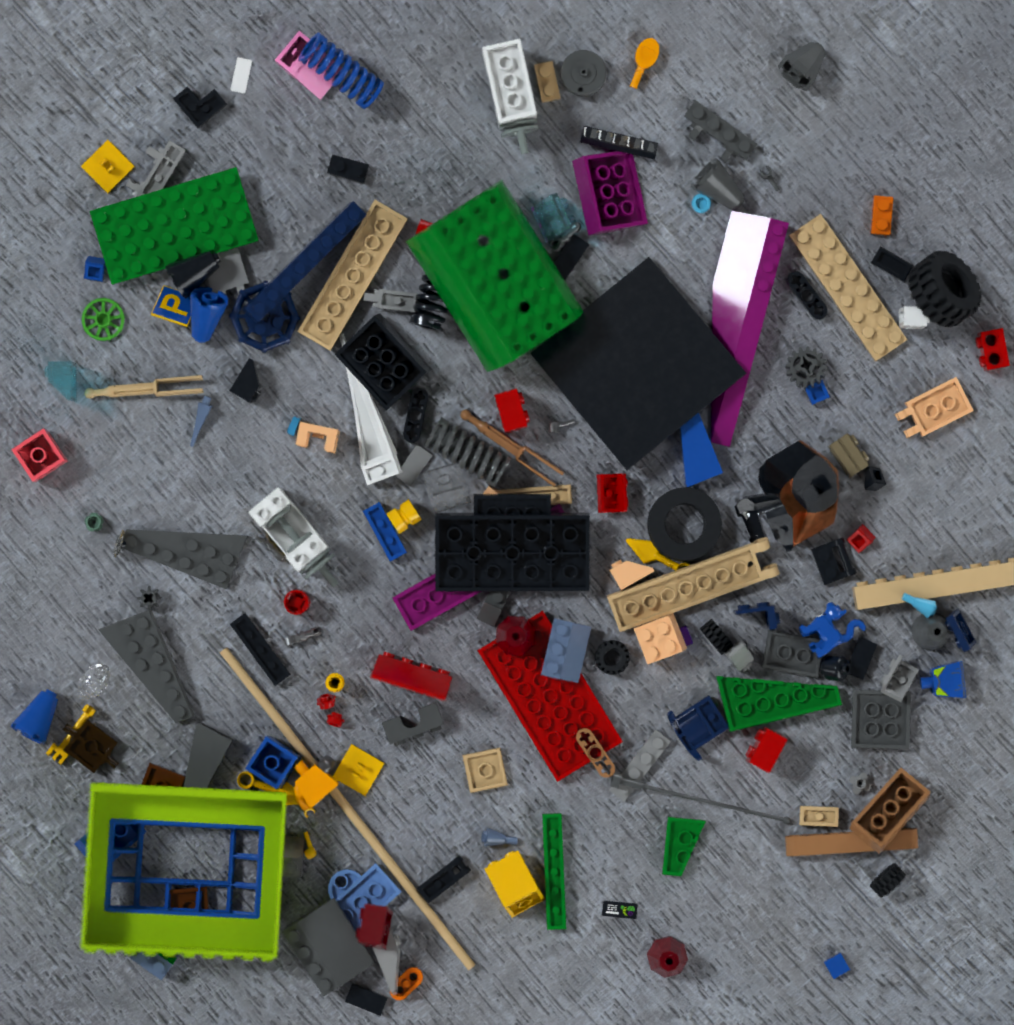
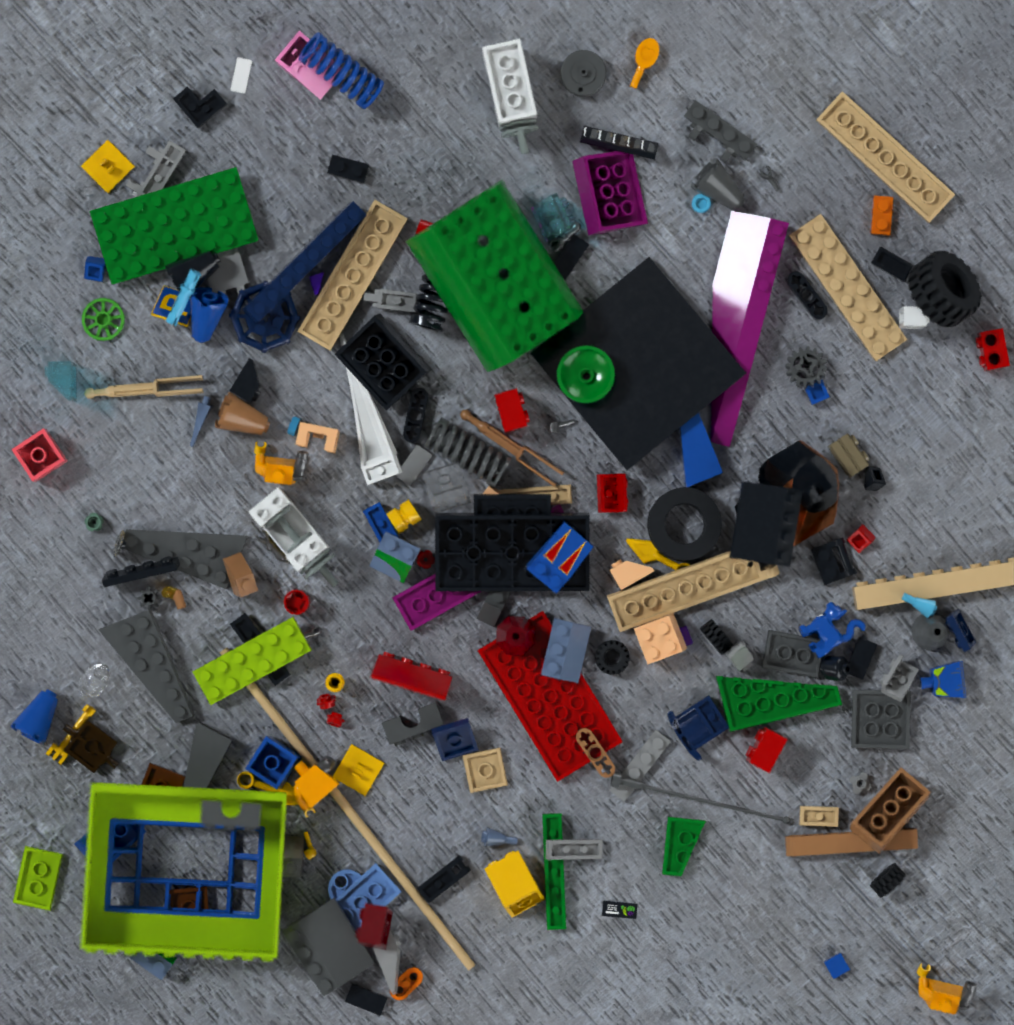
(38, 878): none -> lime tile
(145, 570): none -> black plate
(174, 594): none -> arm
(185, 293): none -> medium azure pin
(212, 815): none -> dark grey arch
(240, 416): none -> medium nougat cone
(240, 575): none -> medium nougat slope
(252, 660): none -> lime plate
(280, 469): none -> light orange torso
(316, 283): none -> dark purple slope
(394, 557): none -> sand blue slope
(425, 564): none -> red plate
(454, 739): none -> dark blue plate
(547, 81): tan plate -> none
(559, 557): none -> blue slope
(574, 849): none -> light grey plate
(582, 361): none -> green dish
(667, 948): dark red cone -> none
(766, 523): none -> black slope
(772, 617): dark blue bracket -> none
(803, 65): dark grey cone -> none
(885, 157): none -> tan plate
(936, 408): light nougat tile -> none
(943, 995): none -> light orange torso

